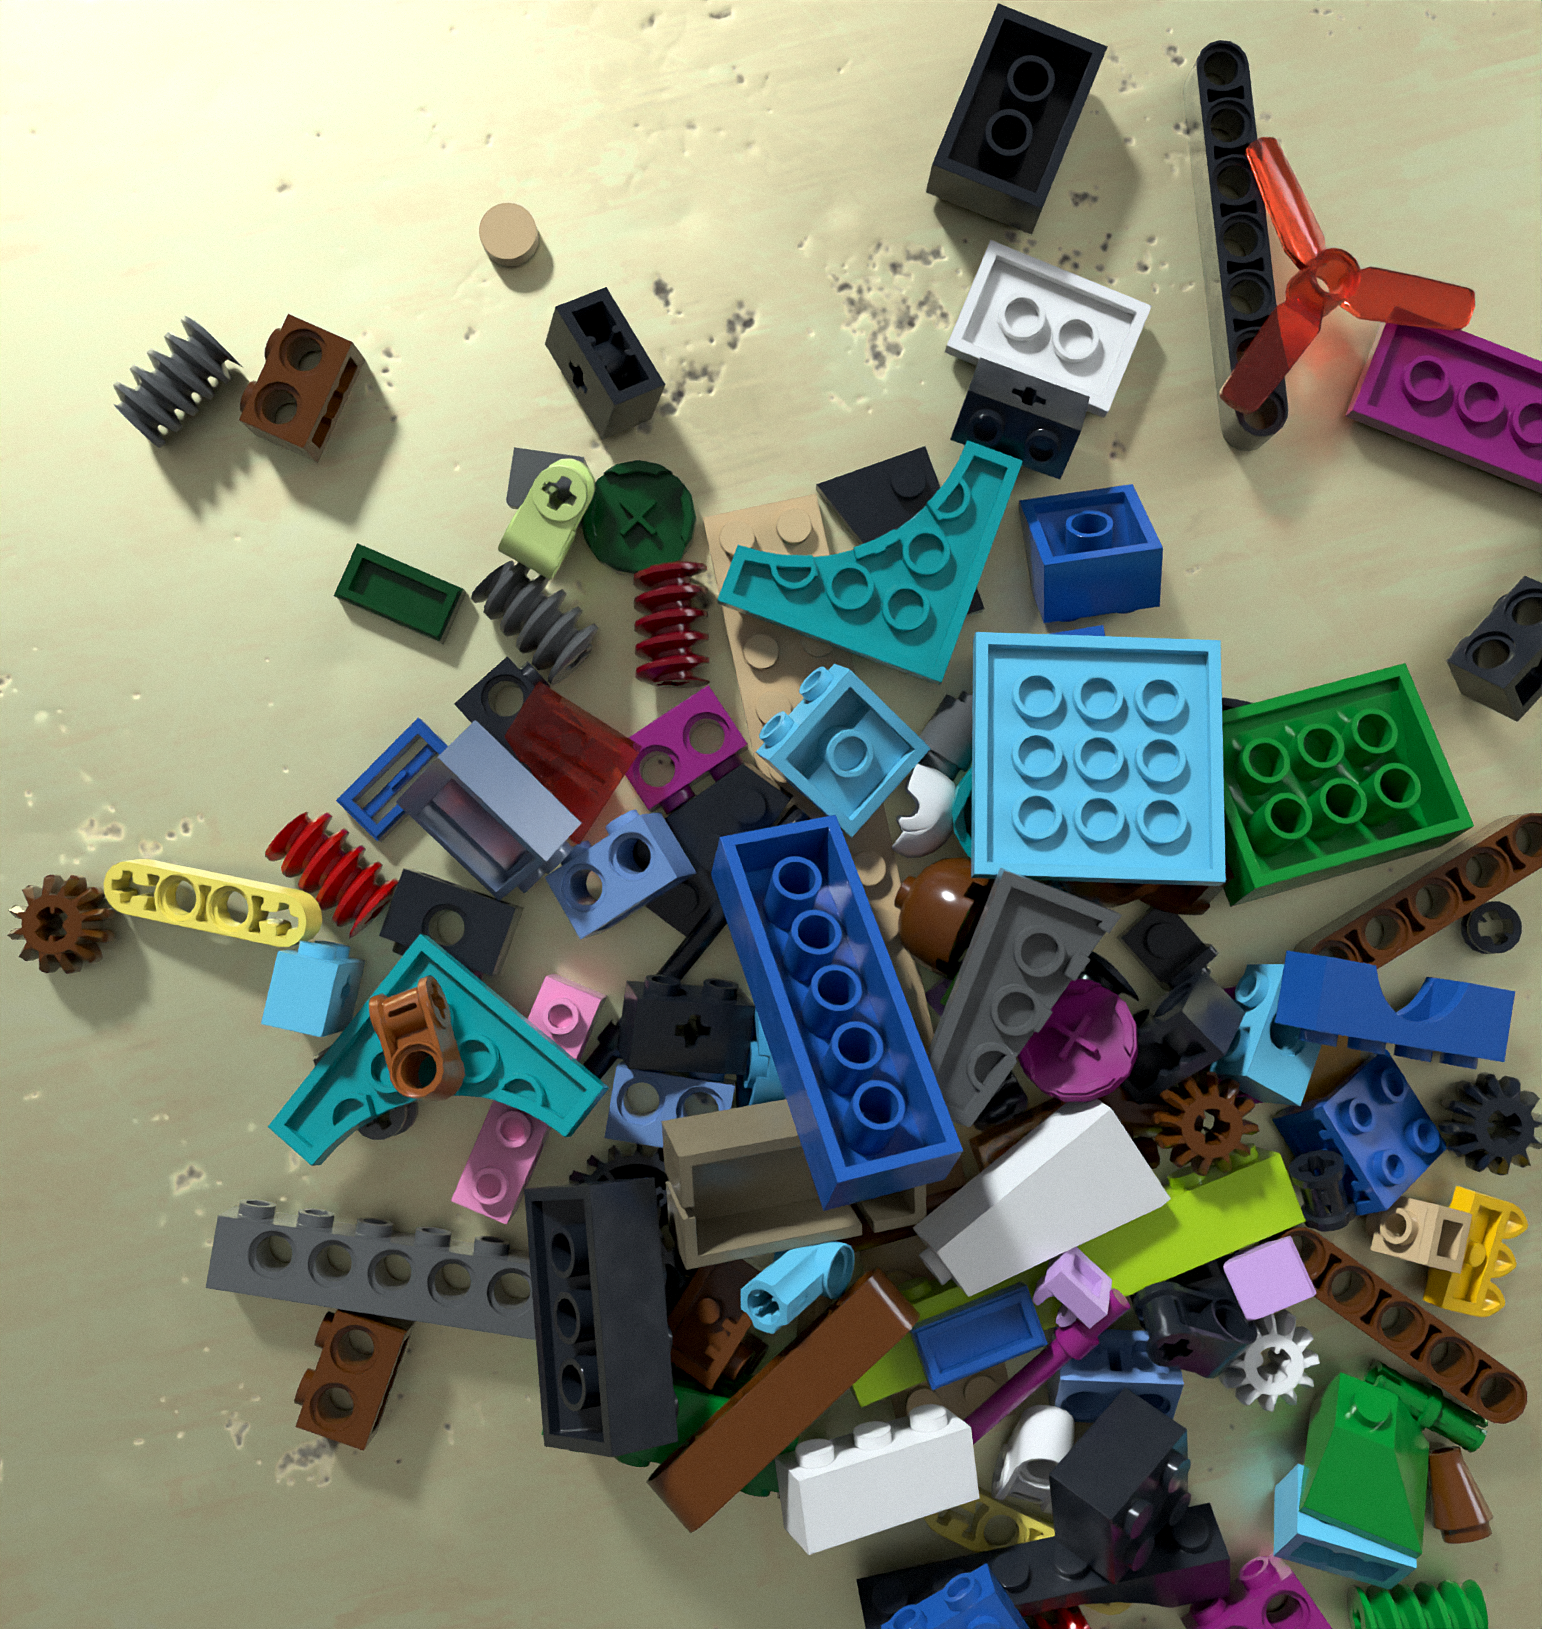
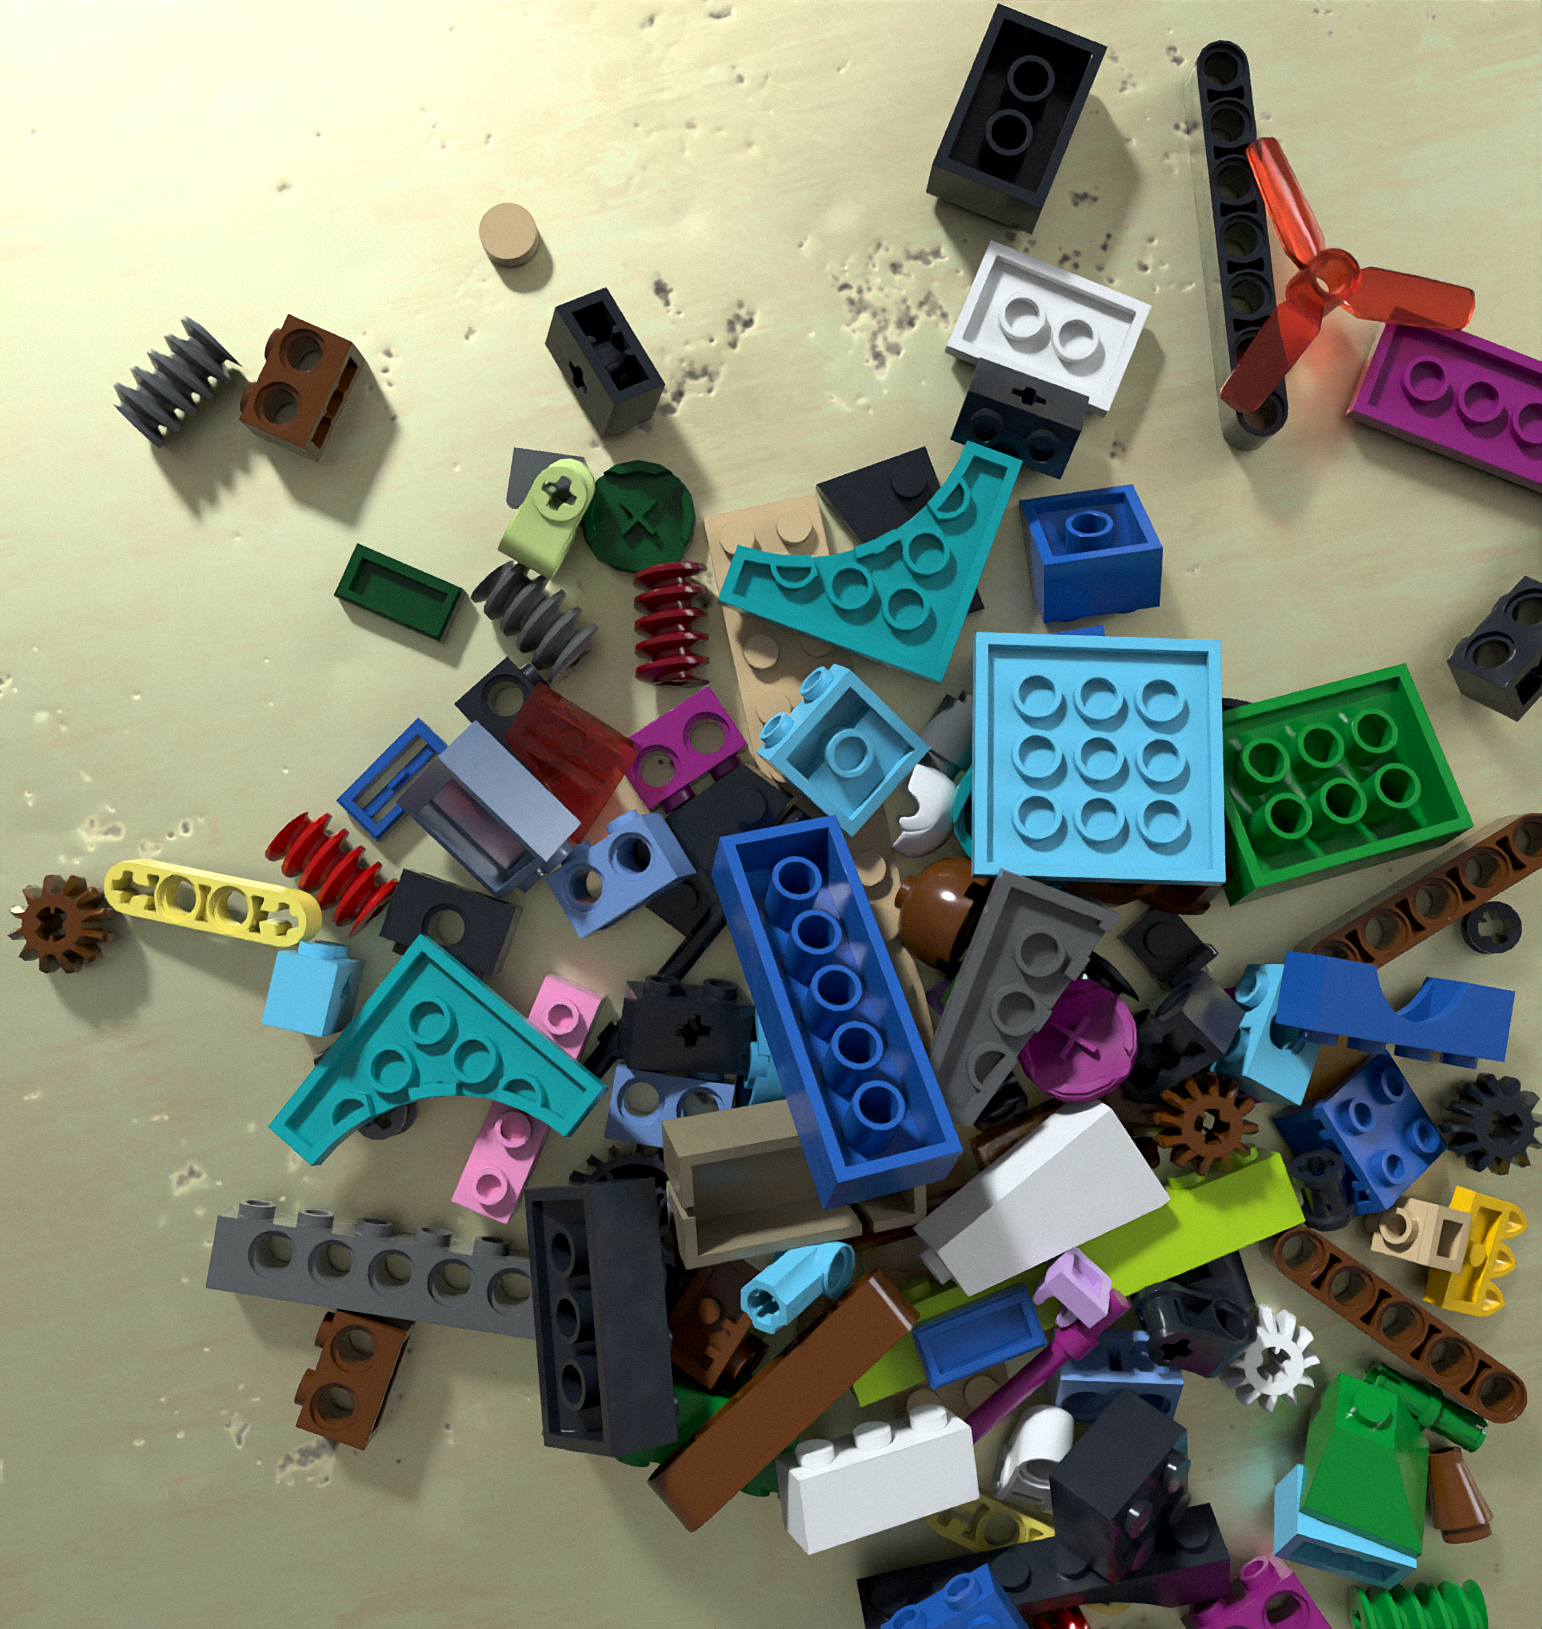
(412, 1029): dark orange piece -> none
(1268, 1278): lavender slope -> none

